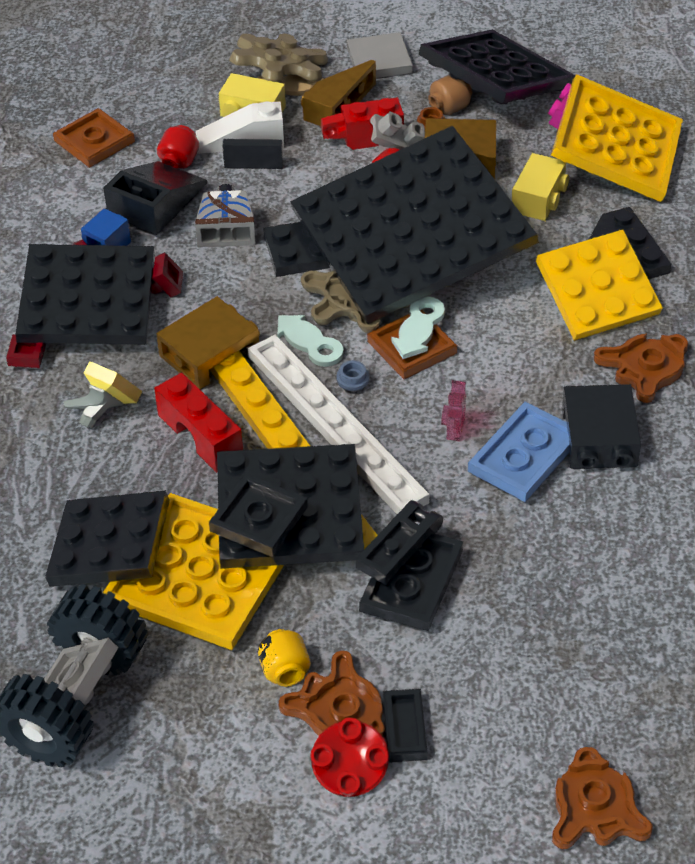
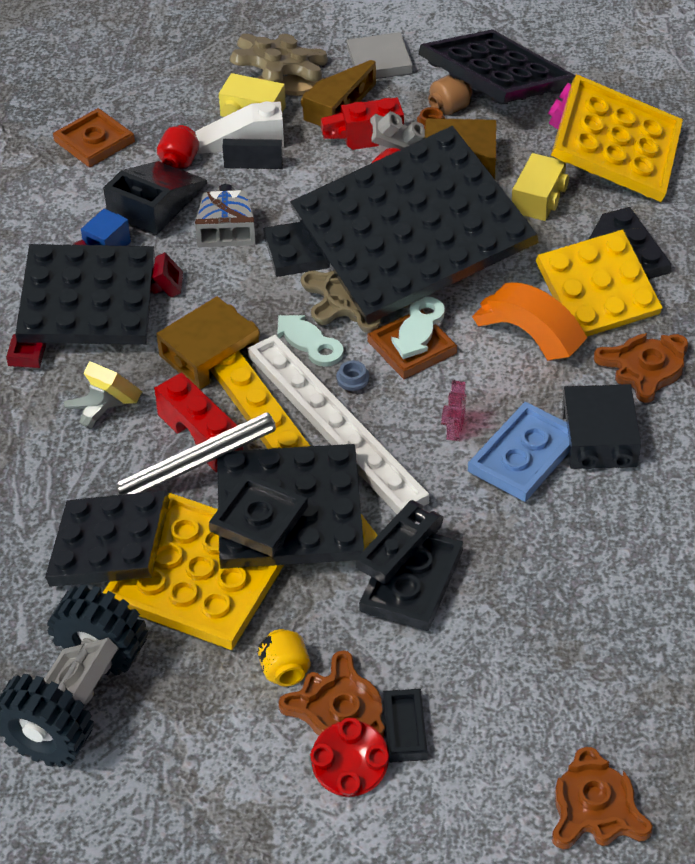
(198, 455): none -> axle
(536, 313): none -> orange arch

